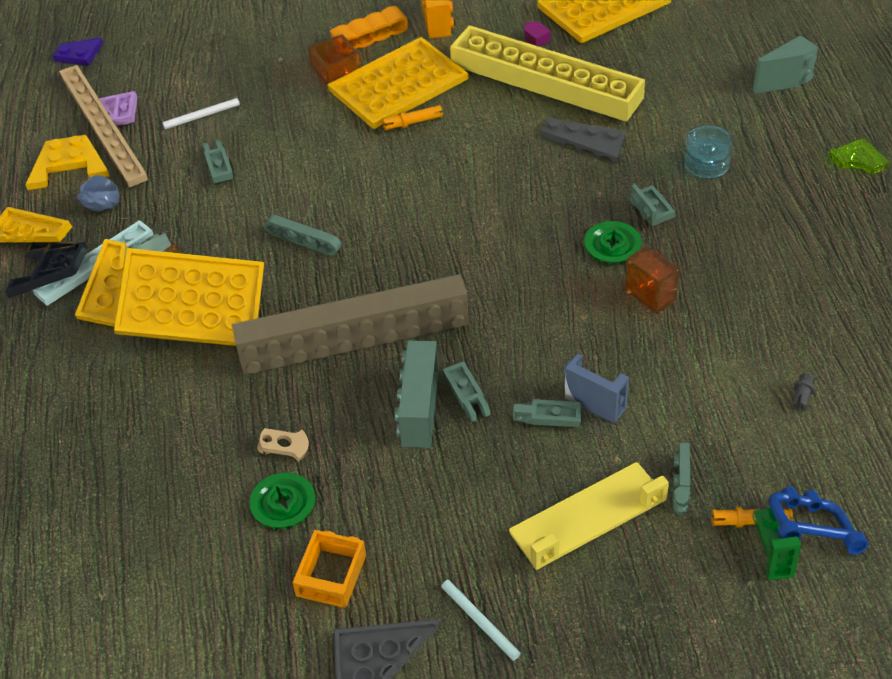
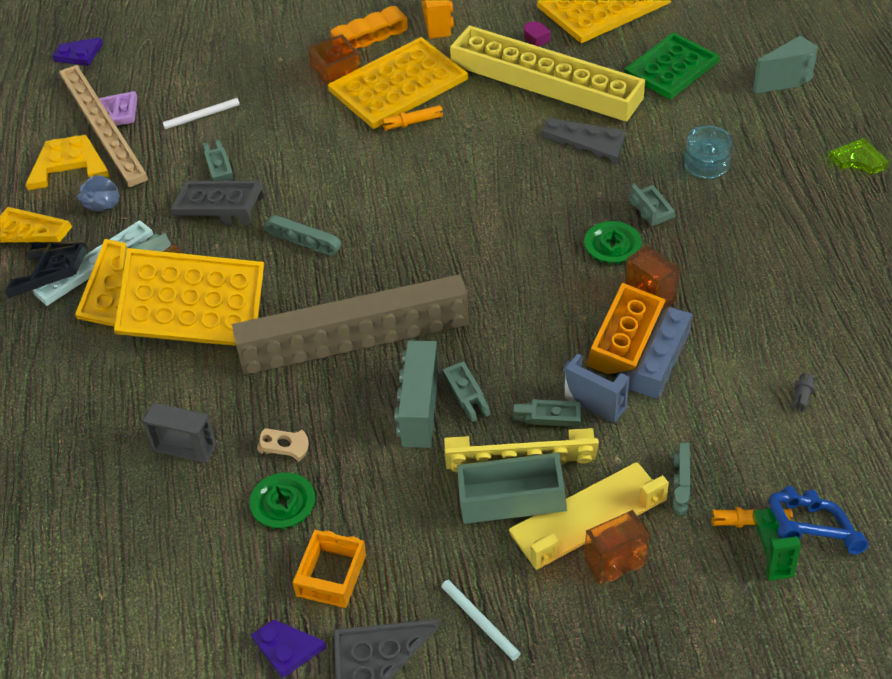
(196, 446): none -> dark grey window
(219, 199): none -> dark grey hinge
(286, 646): none -> dark purple wing
(511, 488): none -> sand green piece
(580, 448): none -> light yellow bracket
(616, 547): none -> clear orange brick
(625, 330): none -> light orange slope
(660, 352): none -> sand blue slope
(672, 65): none -> green plate

